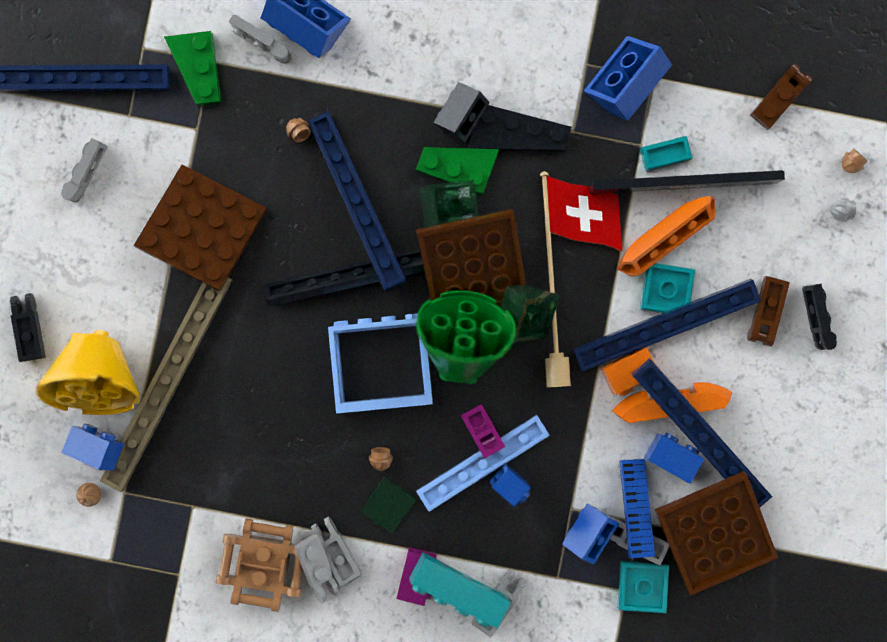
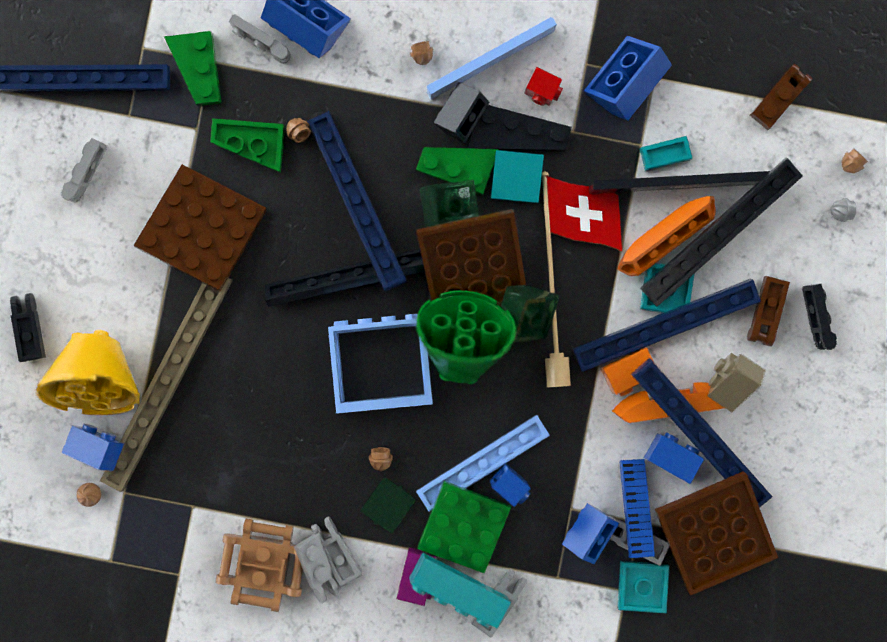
(251, 140): none -> green wing
(422, 52): none -> medium nougat plate
(464, 527): none -> green plate
(483, 431): magenta slope -> none
(491, 58): none -> light blue tile
(517, 176): none -> teal tile
(543, 87): none -> red brick
(721, 231): none -> black tile
(735, 381): none -> dark tan brick

